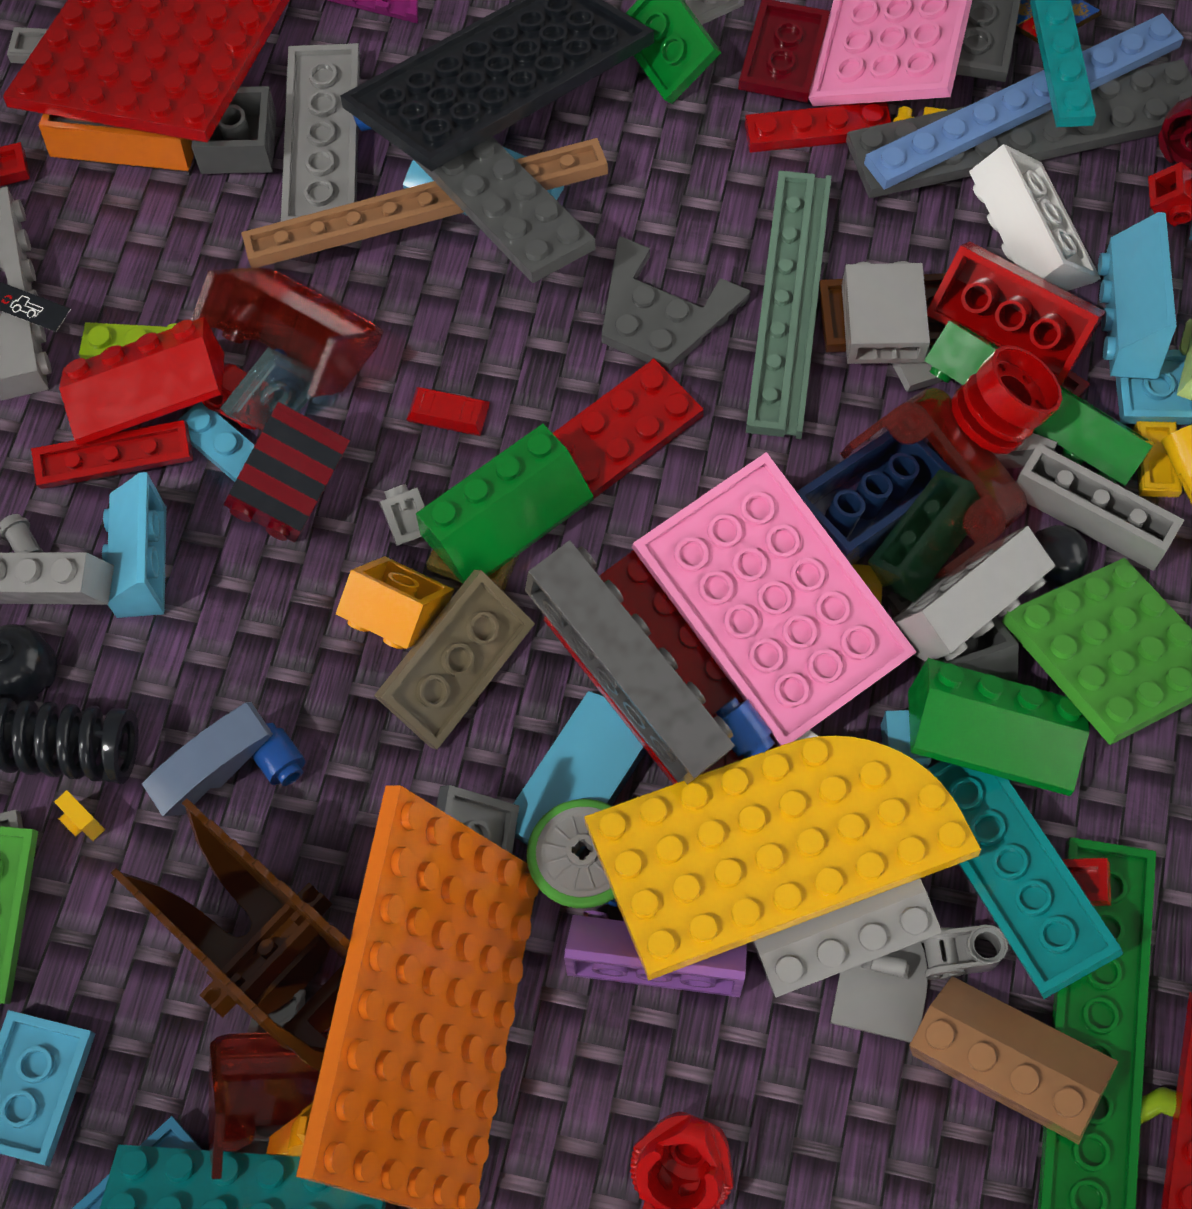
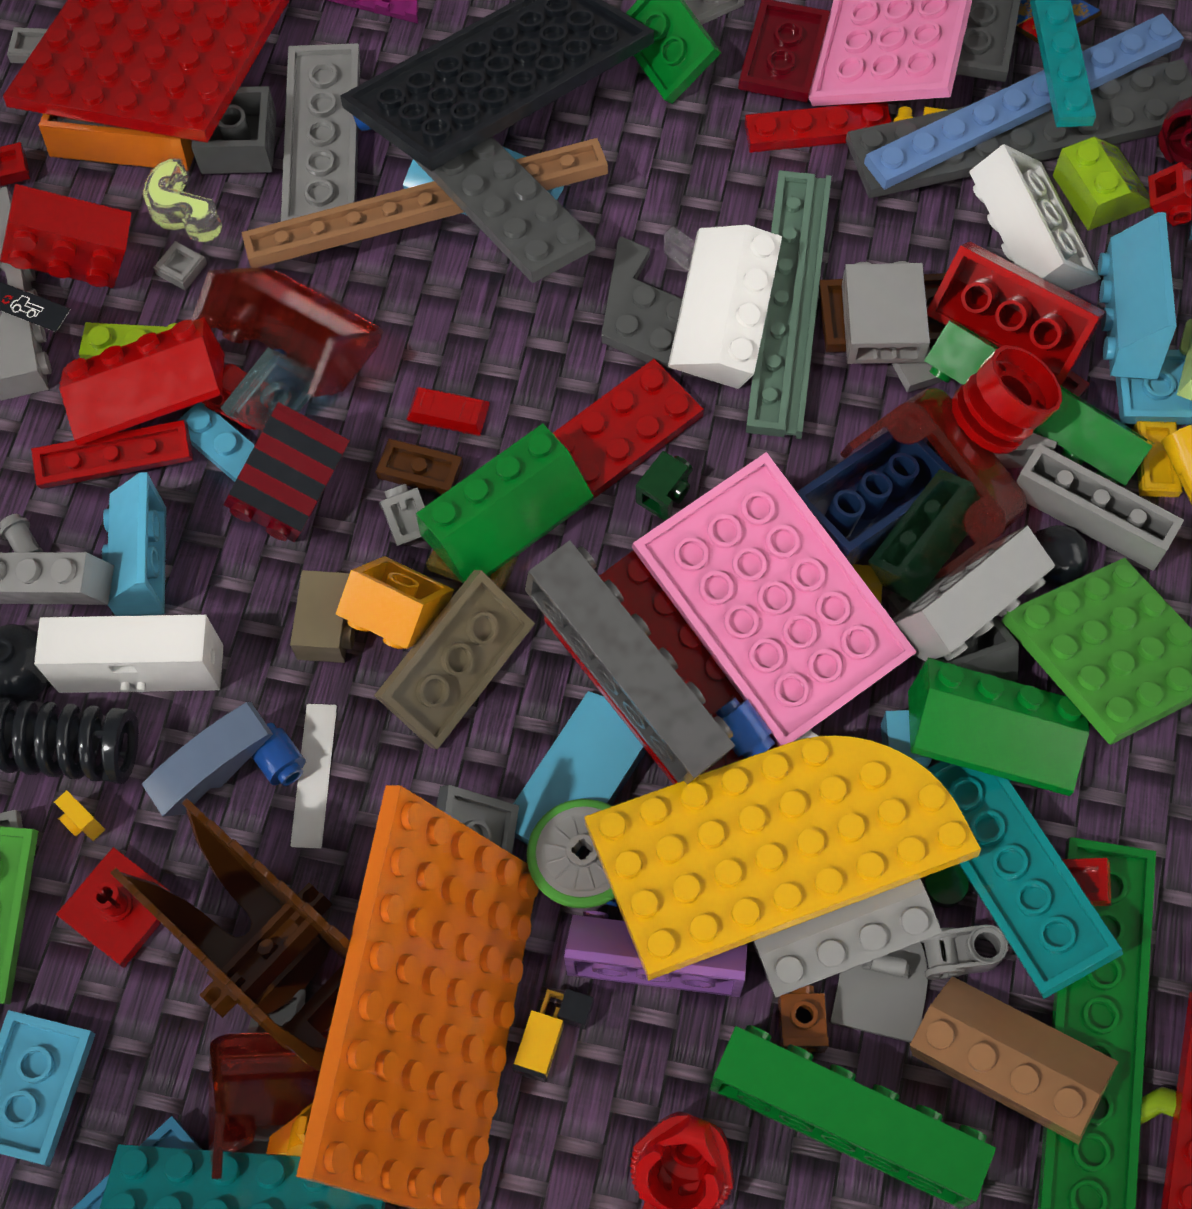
(65, 236): none -> red brick
(108, 912): none -> red tile
(129, 653): none -> white brick
(178, 209): none -> clear animal
(180, 265): none -> light grey tile
(314, 782): none -> white sticker
(317, 629): none -> dark tan brick
(419, 467): none -> reddish brown plate
(544, 1032): none -> piece
(663, 485): none -> dark green brick
(678, 248): none -> clear tile
(725, 303): none -> white slope
(810, 1035): none -> dark orange brick
(853, 1118): none -> green brick
(946, 886): none -> dark green tile
(1099, 182): none -> lime slope

